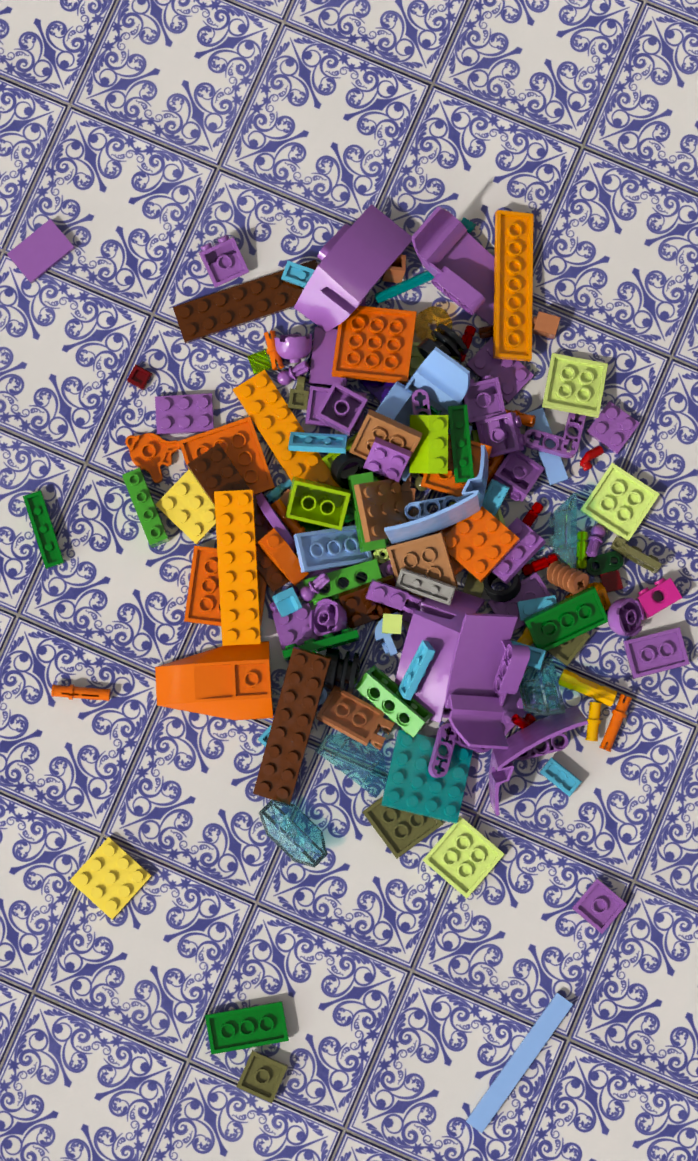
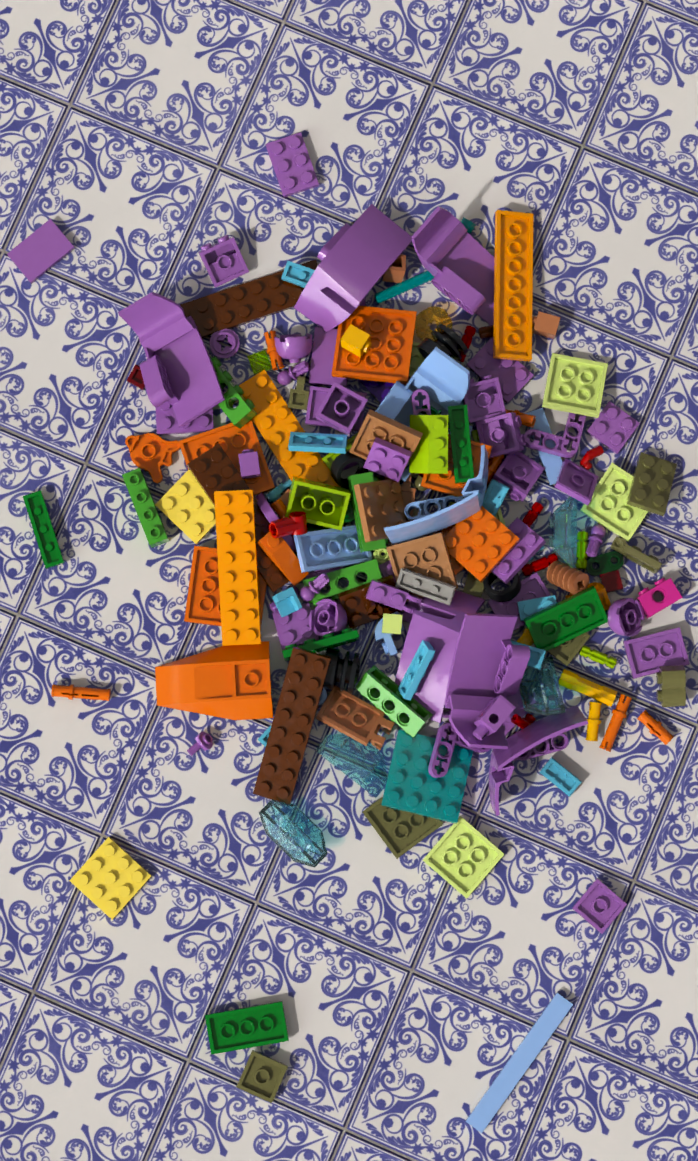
(177, 358): none -> medium lavender beam
(202, 742): none -> medium lavender plate
(221, 335): none -> medium lavender gear
(245, 410): none -> bright green brick
(249, 464): none -> medium lavender brick
(292, 165): none -> medium lavender plate
(294, 524): none -> red piece
(356, 341): none -> yellow brick
(492, 717): none -> medium lavender torso
(576, 481): none -> medium lavender plate
(598, 656): none -> lime axle
(652, 484): none -> olive plate
(655, 727): none -> orange pin
(672, 686): none -> olive brick

